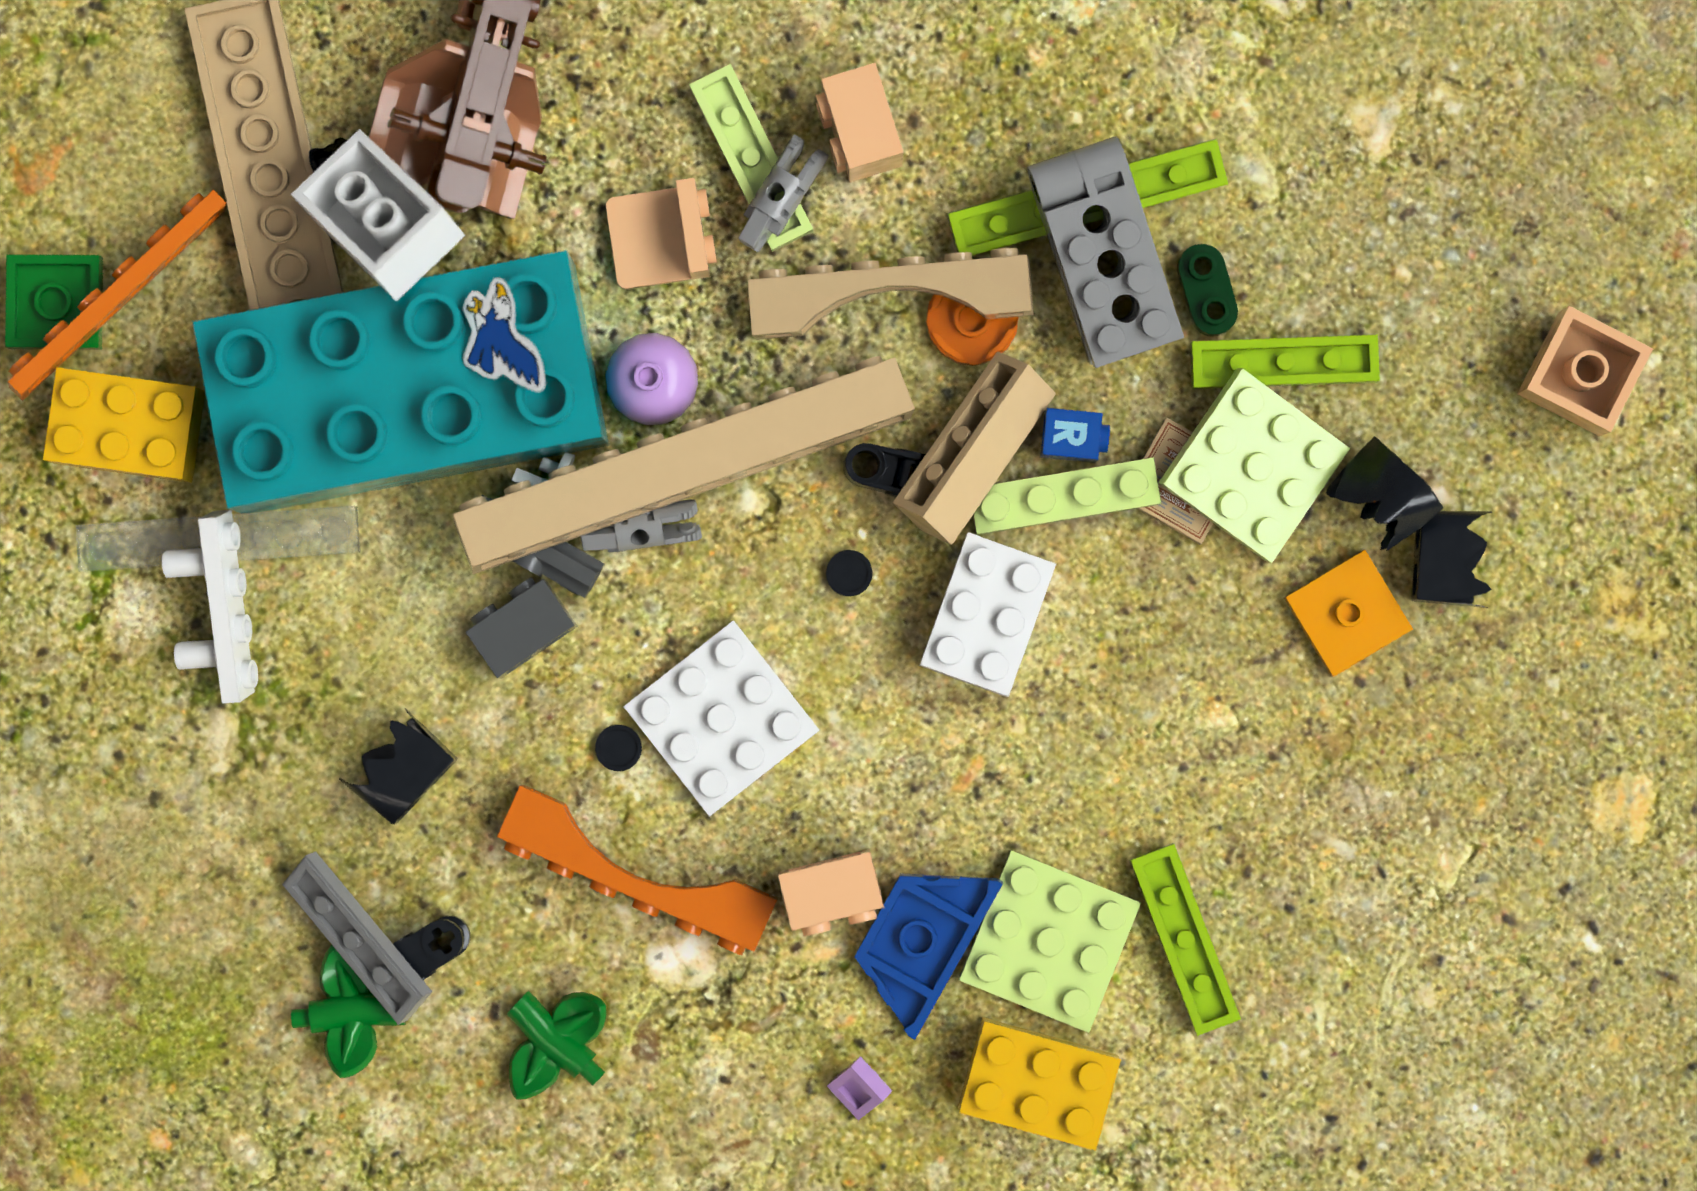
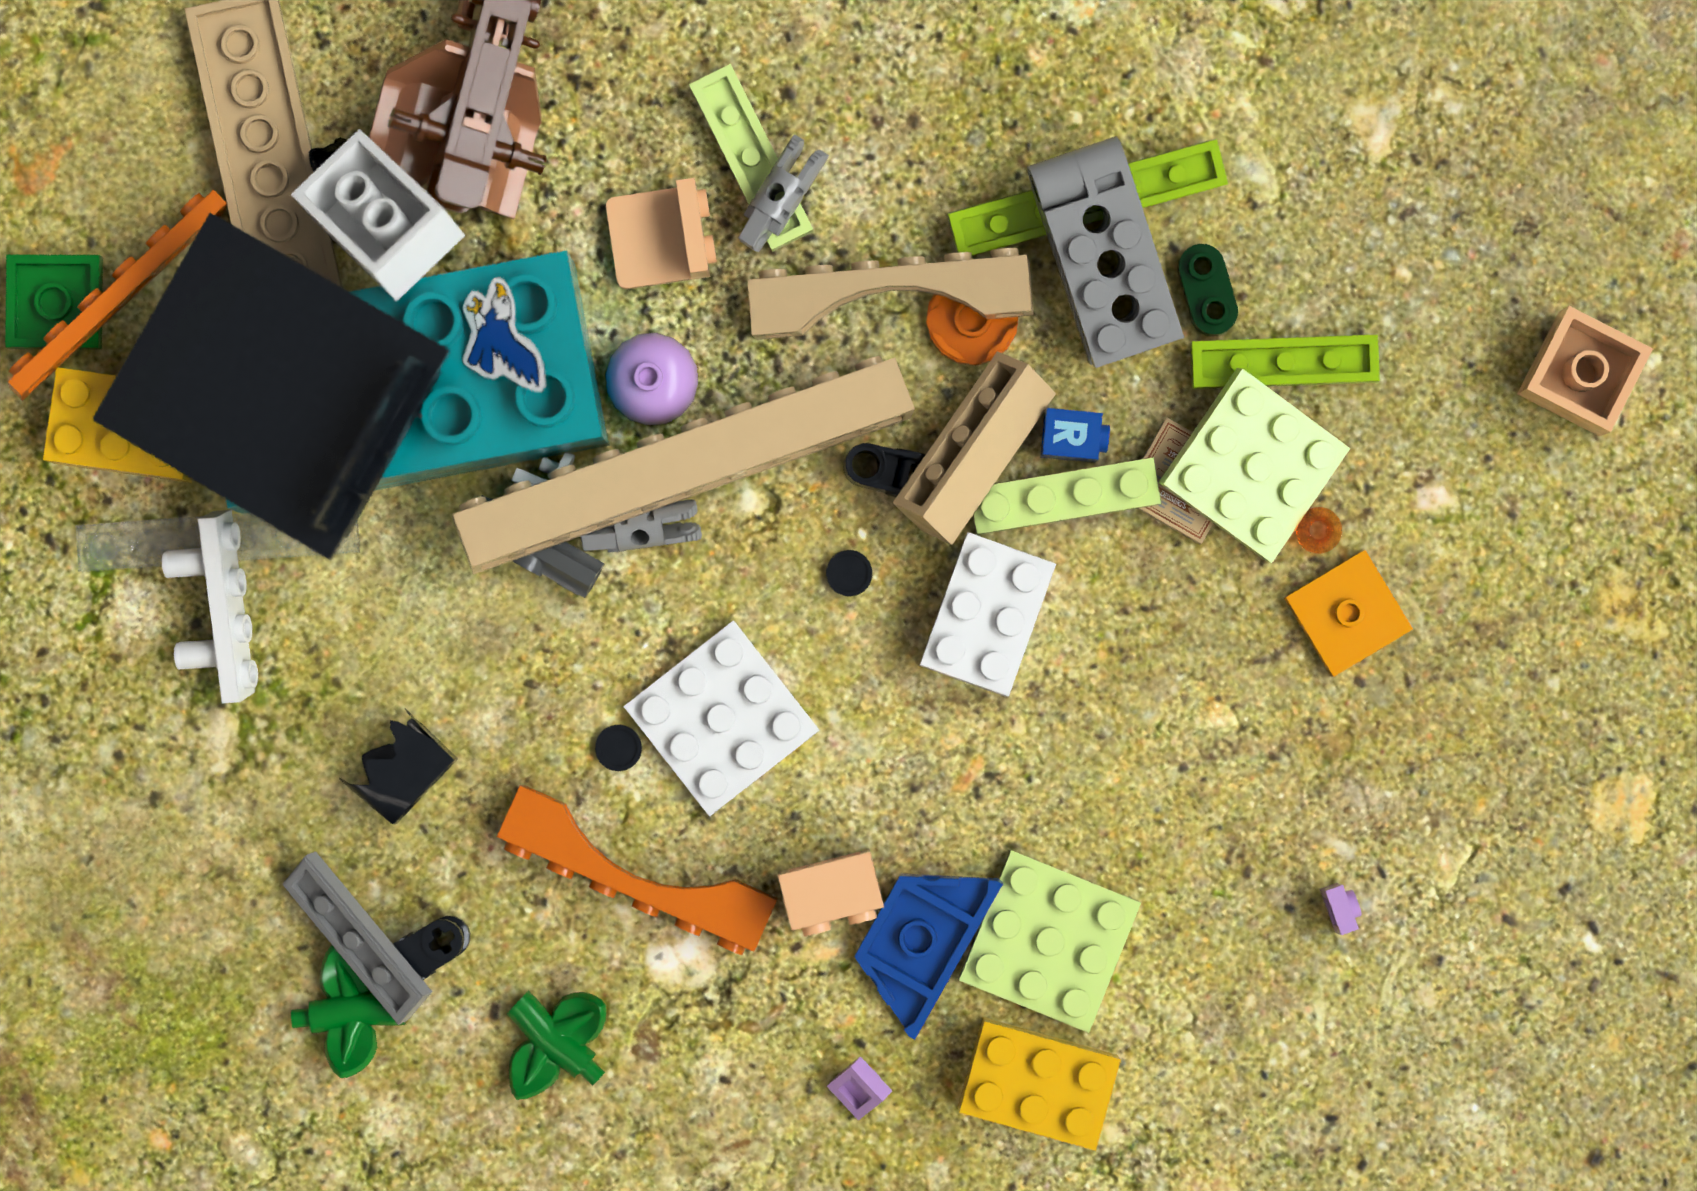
(272, 386): none -> black door
(520, 627): dark grey brick -> none
(861, 123): light nougat brick -> none
(1185, 939): lime plate -> none
(1333, 530): none -> clear orange plate
(1341, 907): none -> lavender plate
(1389, 489): black piece -> none
(1445, 560): black piece -> none

